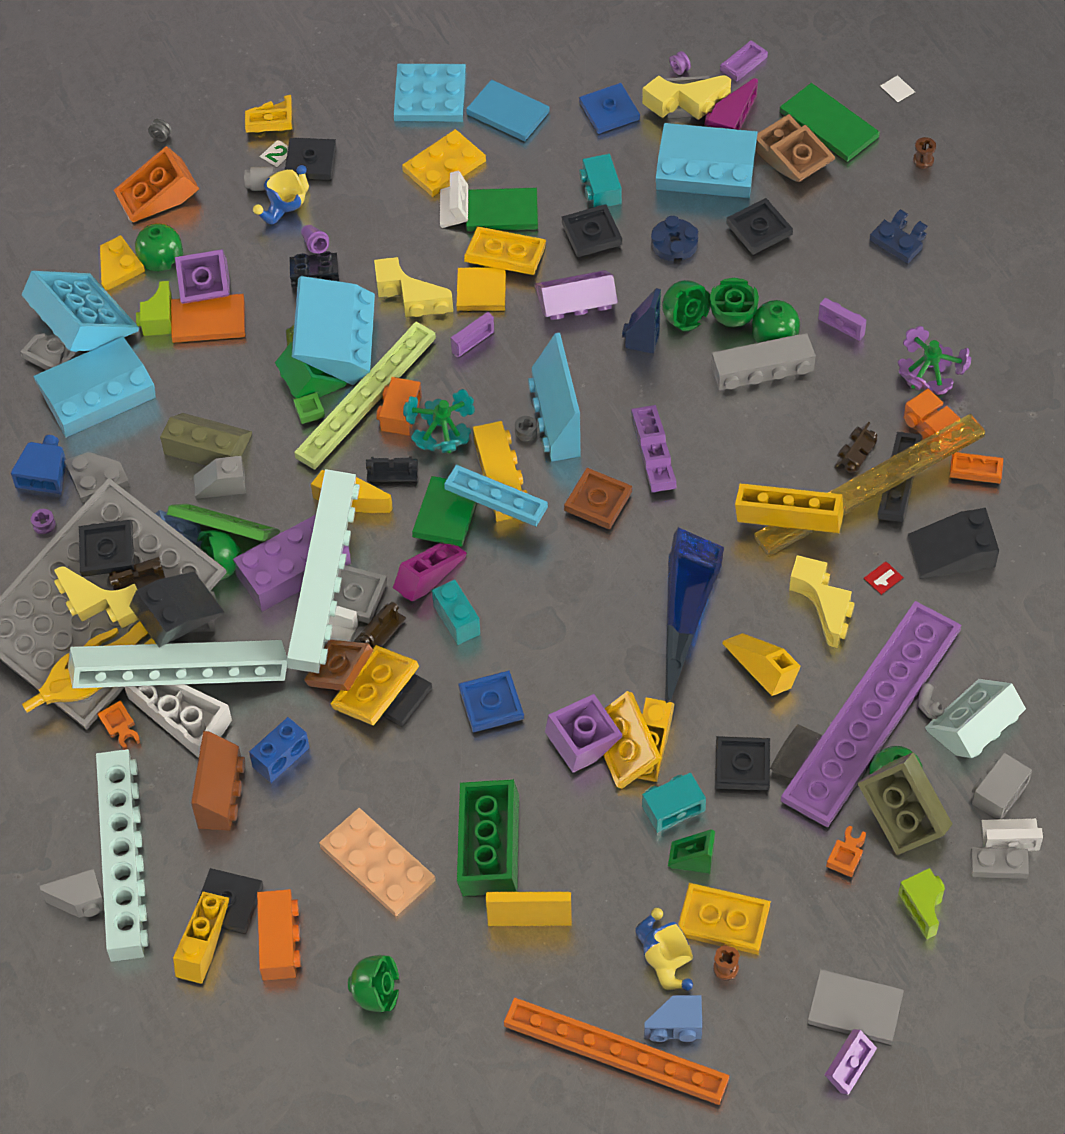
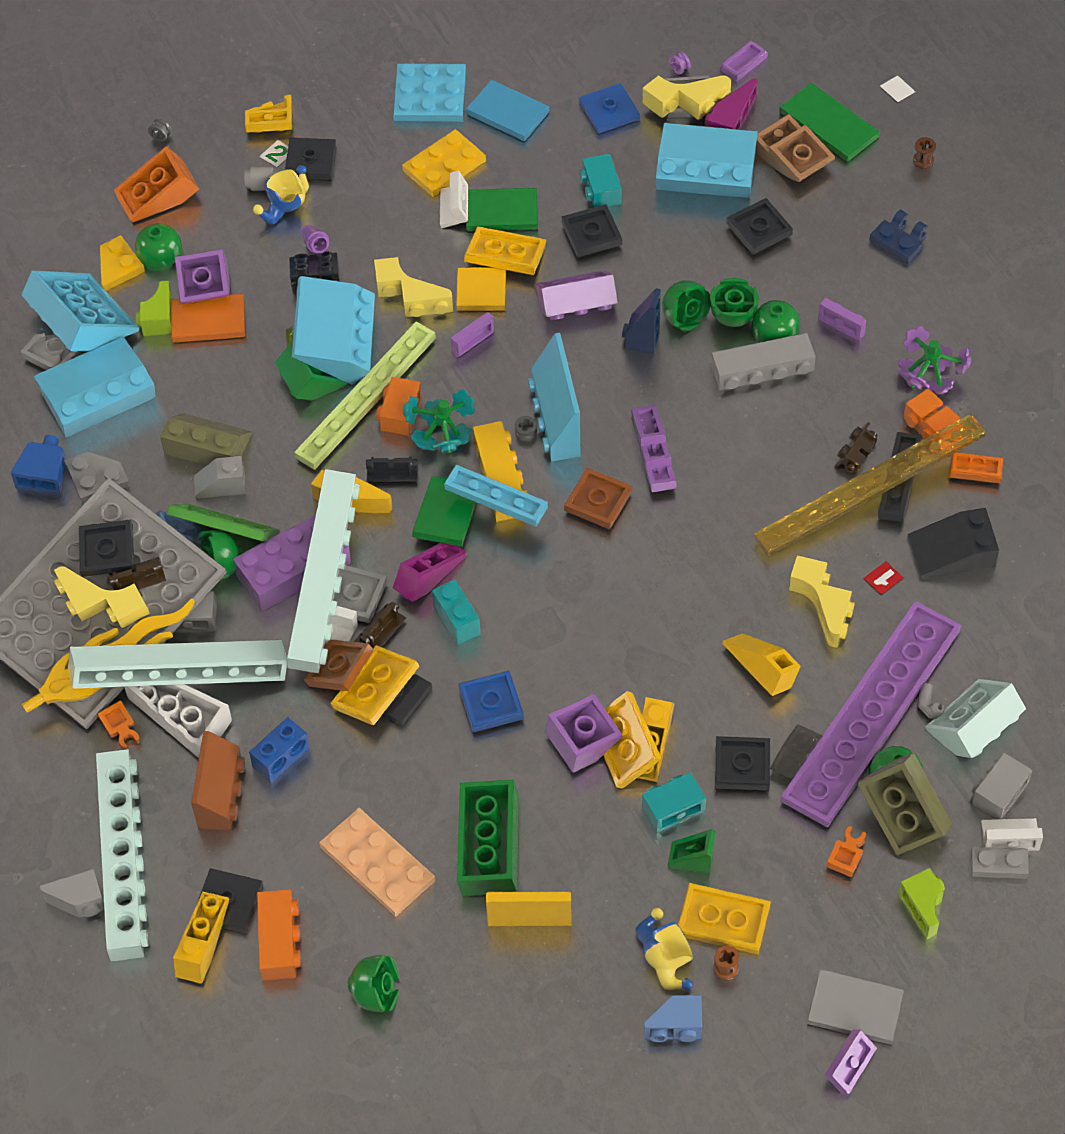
(46, 527): medium lavender bush -> none
(174, 607): black slope -> none
(309, 408): bright green plate -> none
(617, 1051): orange plate -> none
(678, 228): dark blue plate -> none
(691, 576): clear blue plate -> none
(789, 508): yellow brick -> none

